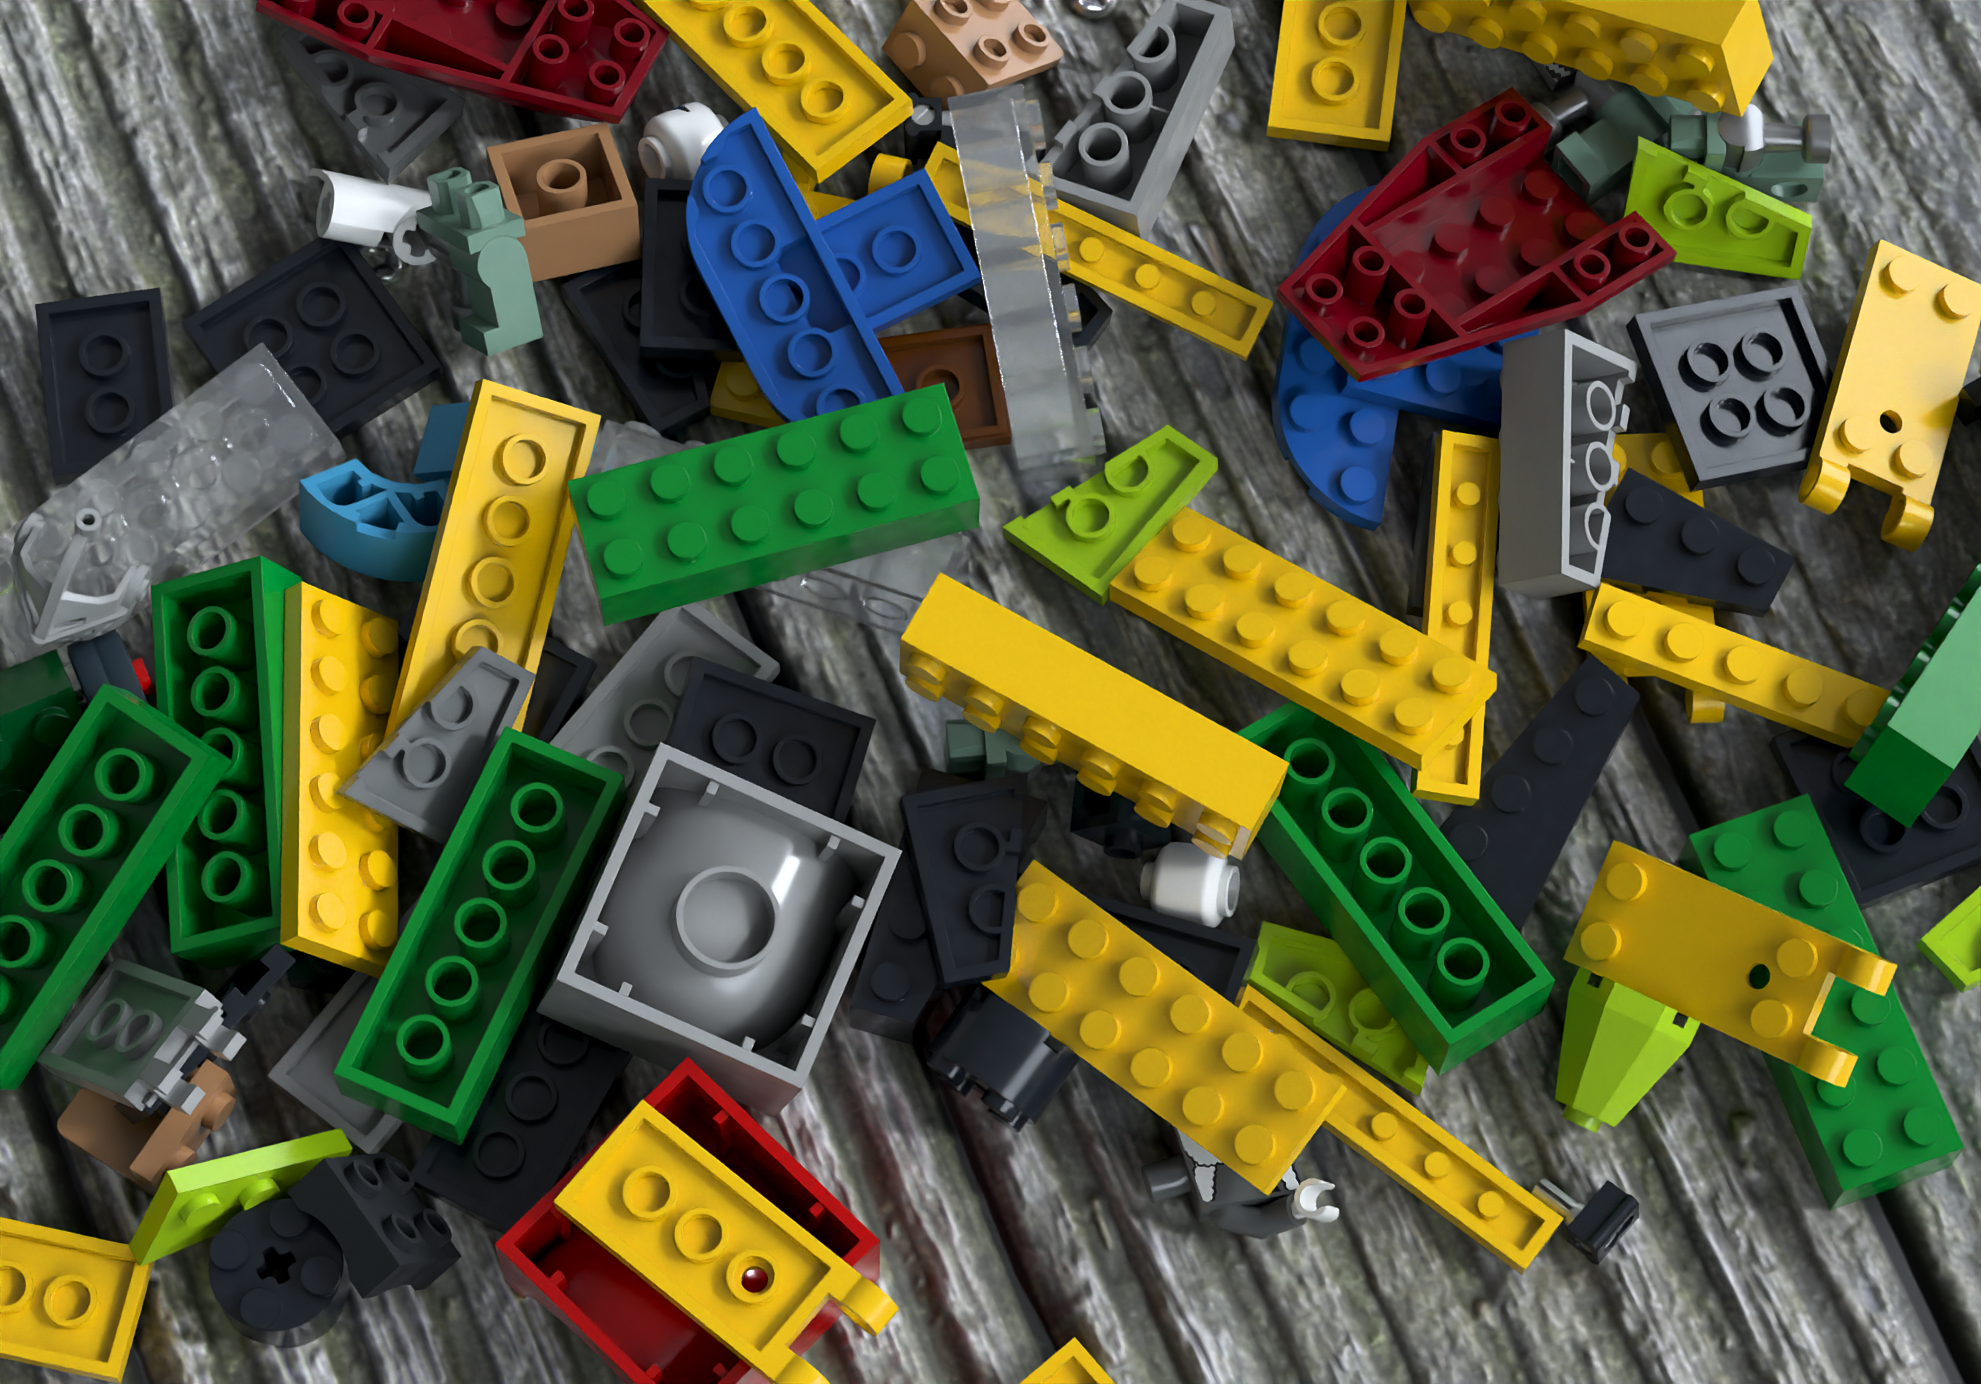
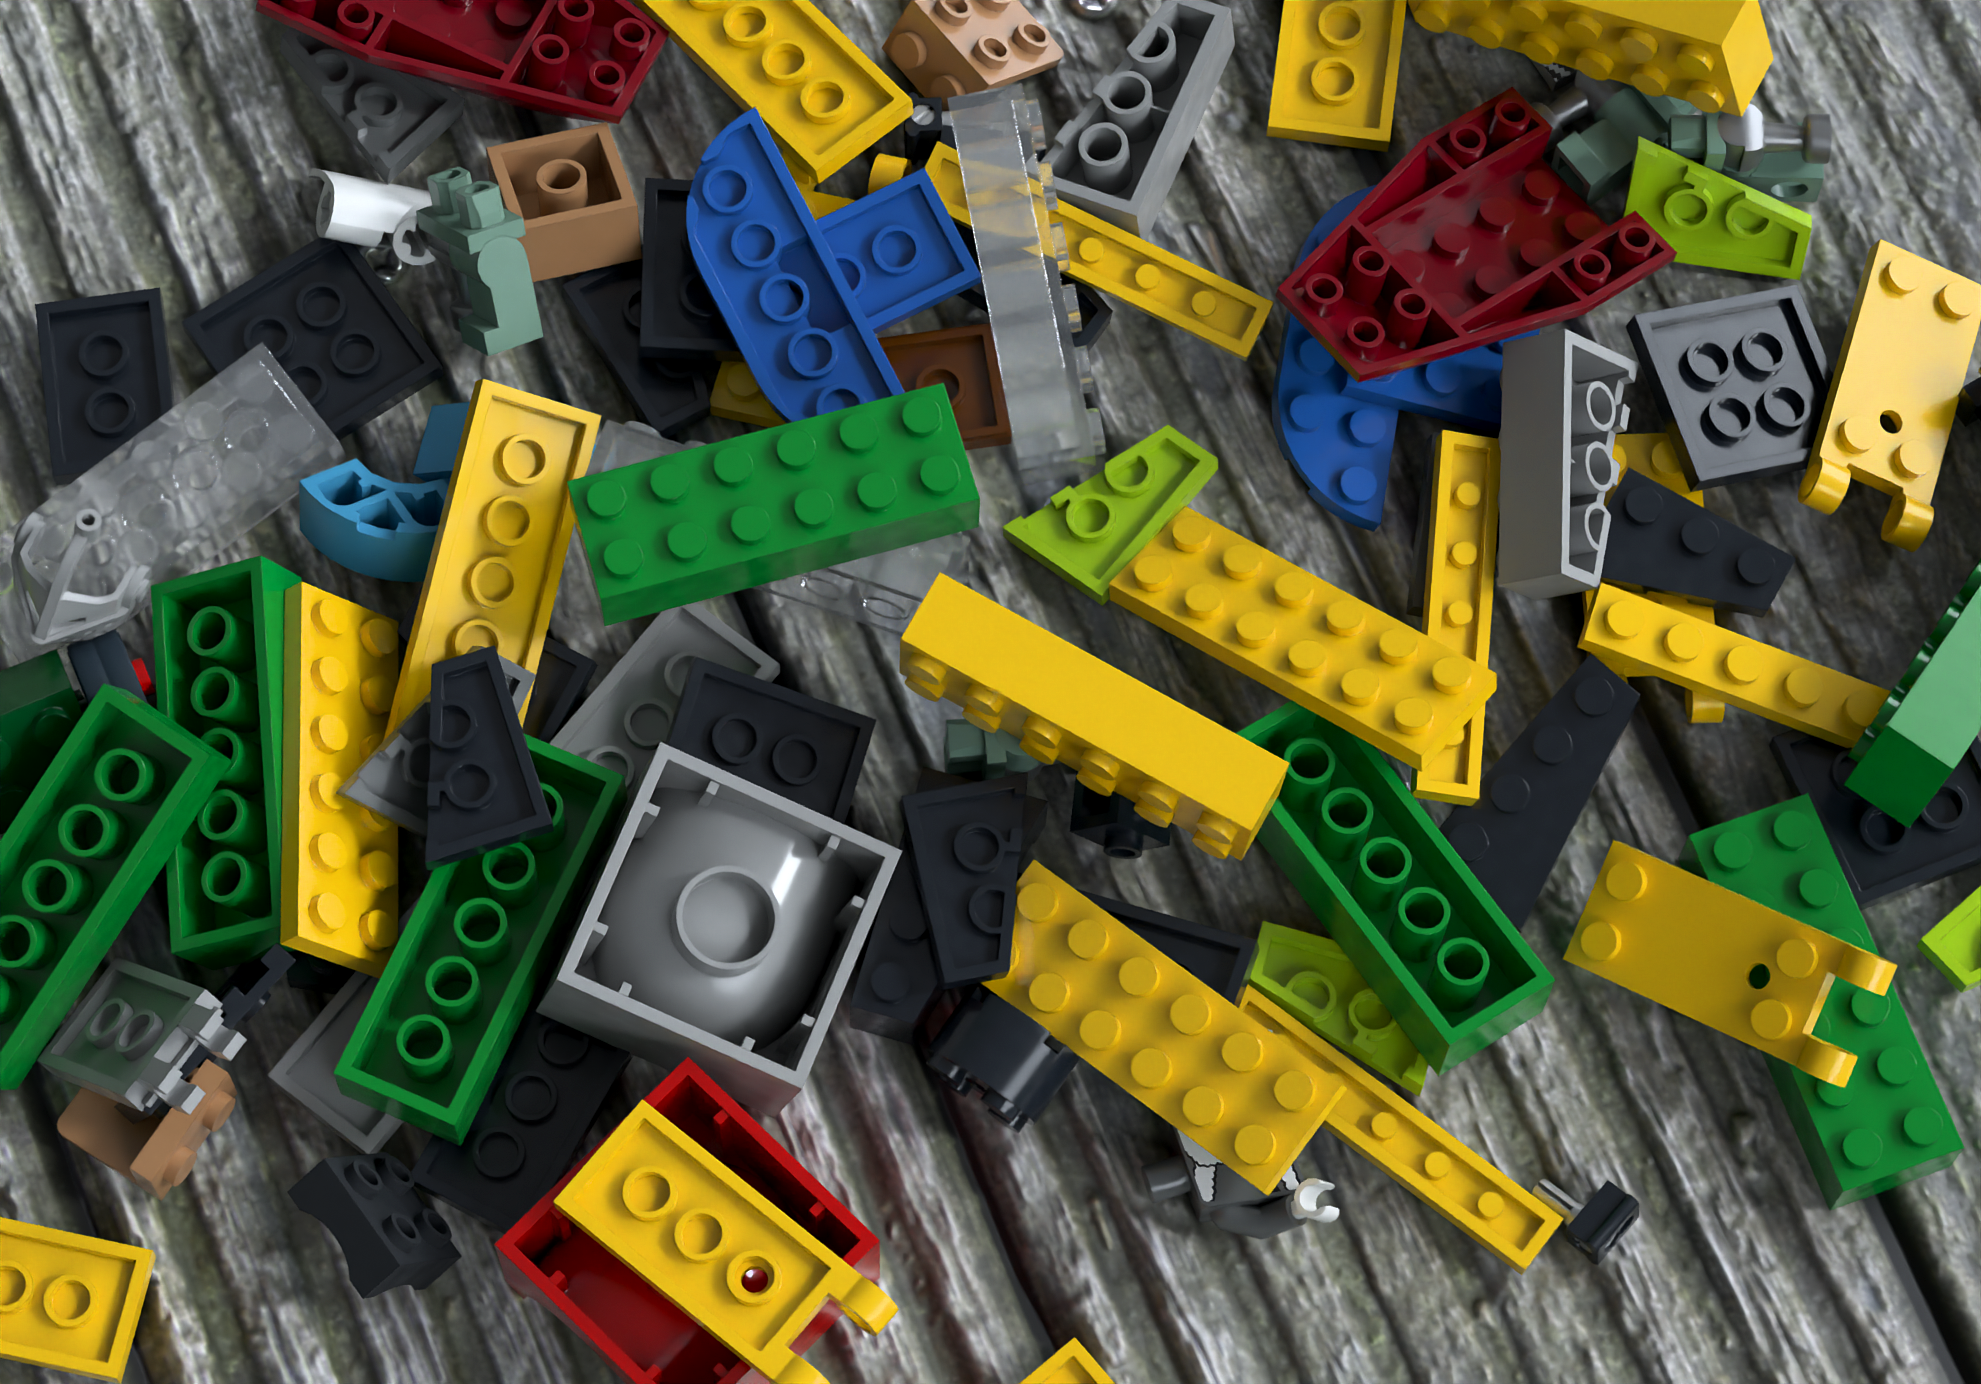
(204, 1196): lime wing -> none
(249, 1295): black brick -> none
(480, 765): none -> black wing
(678, 140): white head -> none
(1191, 884): white head -> none
(1614, 1050): lime cone -> none

